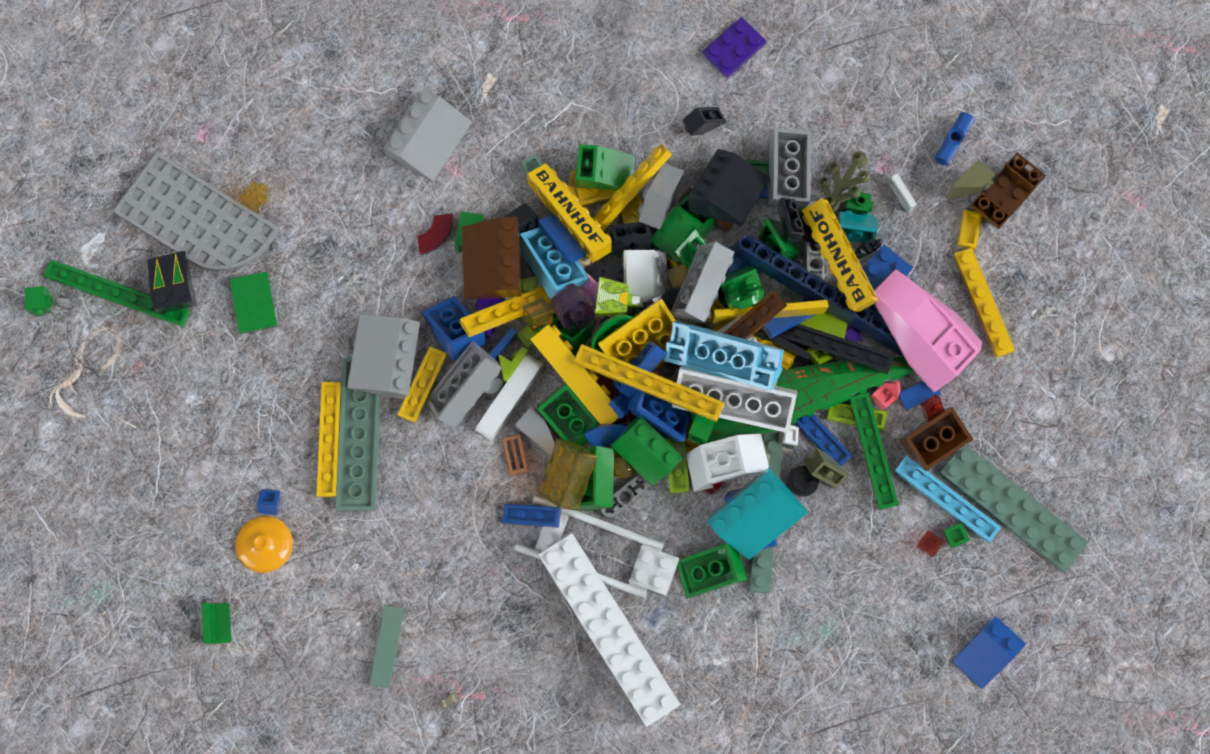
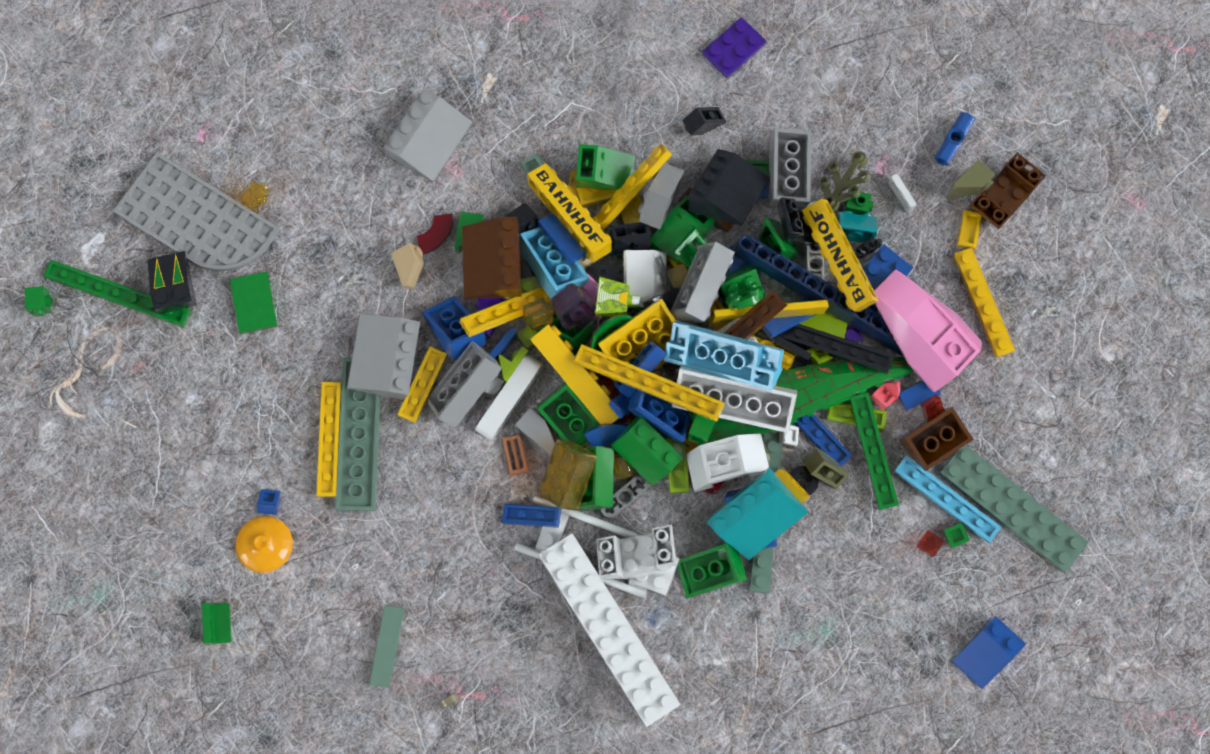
(408, 264): none -> tan slope
(636, 554): none -> white slope
(792, 485): none -> yellow tile

